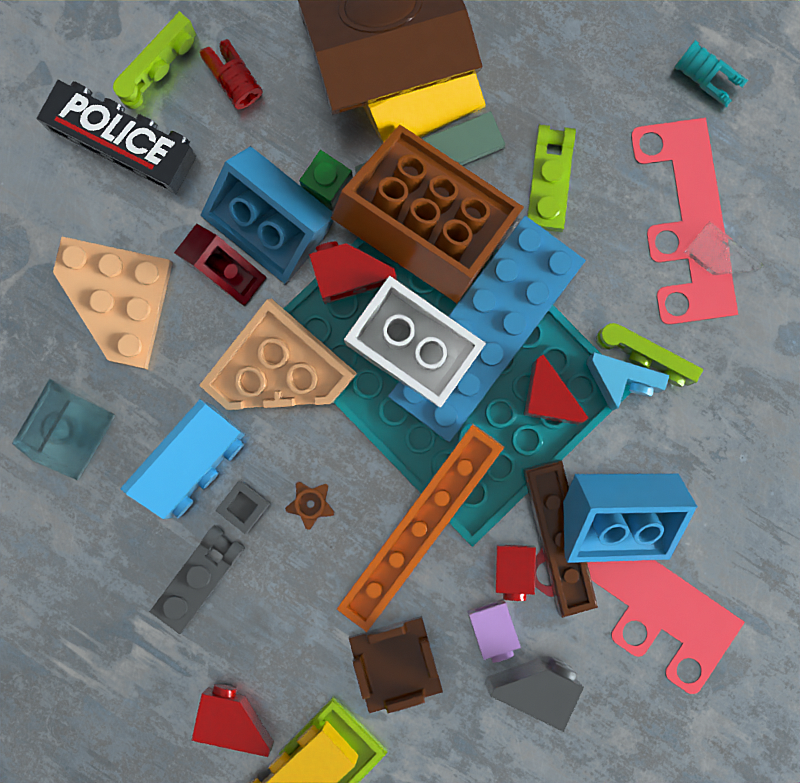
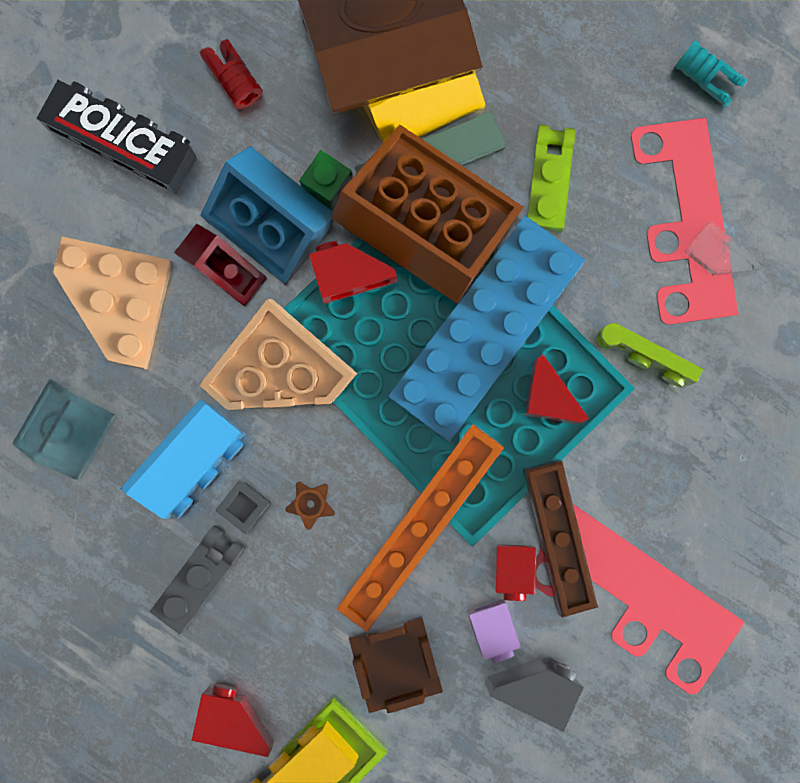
(154, 61): lime plate -> none
(414, 342): white slope -> none
(613, 375): medium azure slope -> none
(625, 517): dark azure slope -> none

